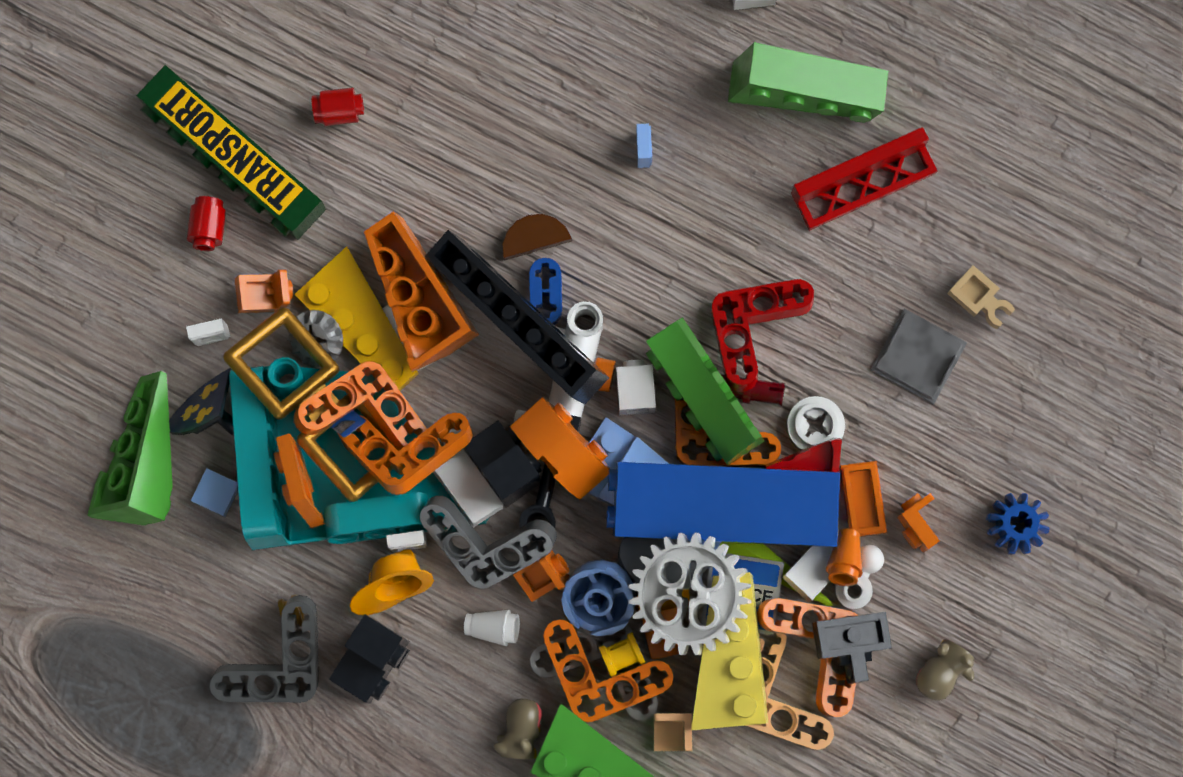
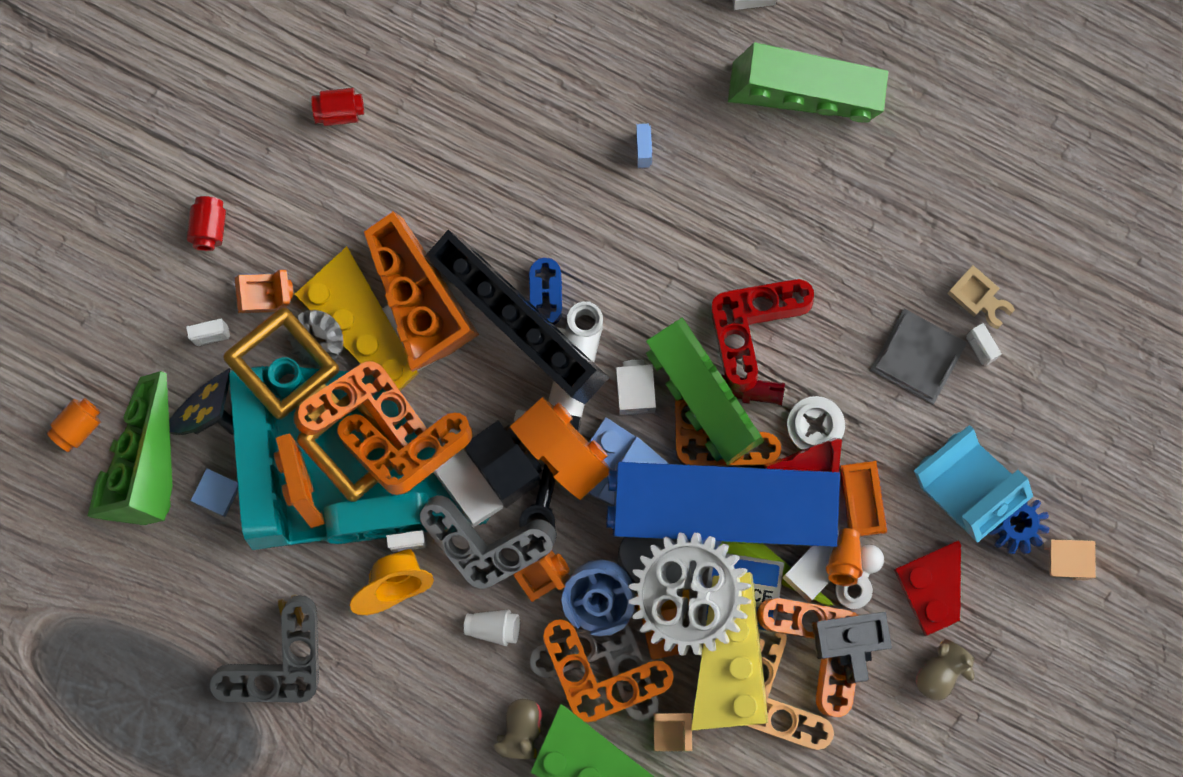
(74, 424): none -> orange brick
(231, 152): brick -> none
(348, 424): blue sticker -> none
(369, 659): black brick -> none
(534, 234): reddish brown tile -> none
(608, 368): orange piece -> none
(621, 654): yellow bush -> none
(858, 167): red fence -> none
(916, 529): orange bracket -> none
(934, 587): none -> red wing
(972, 484): none -> medium azure panel
(983, 344): none -> white tile
(1072, 558): none -> light nougat panel

